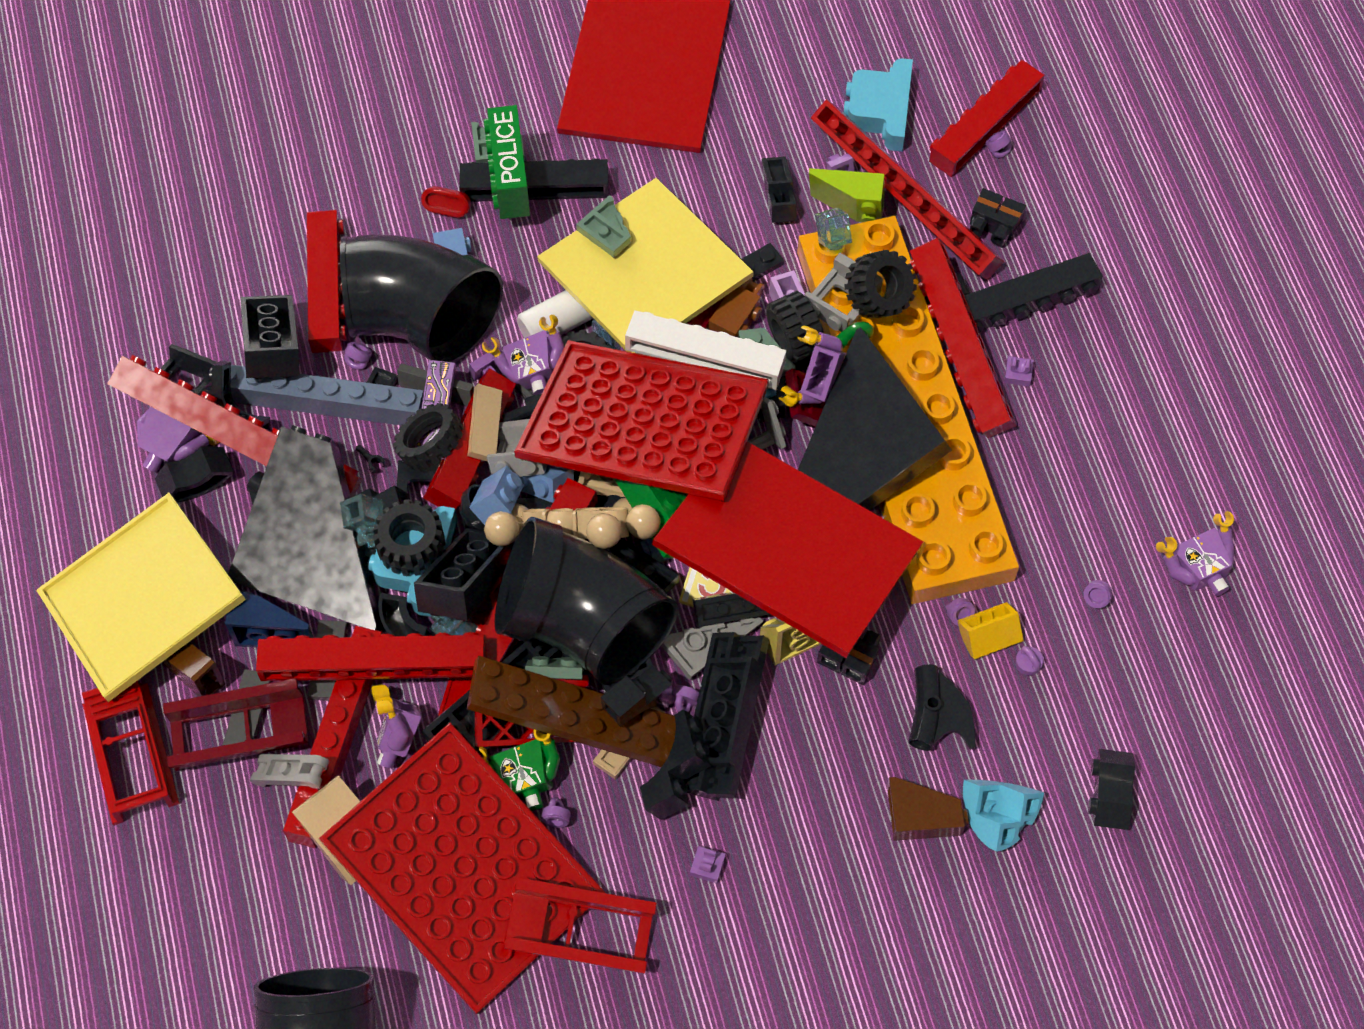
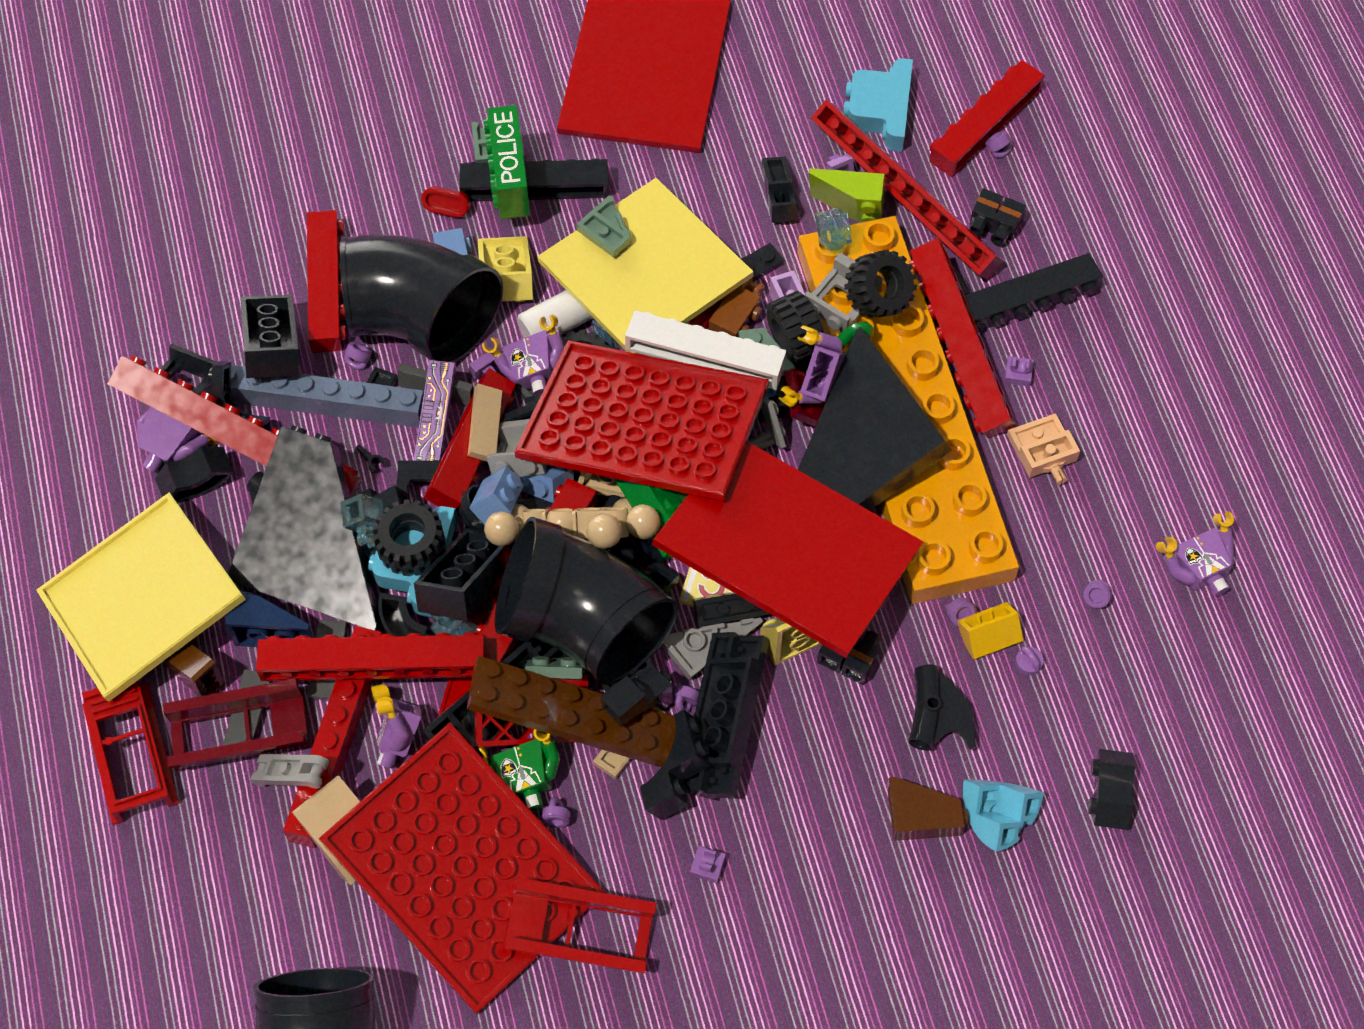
(438, 446): black tyre -> none
(512, 261): none -> light yellow slope
(1044, 447): none -> light nougat plate

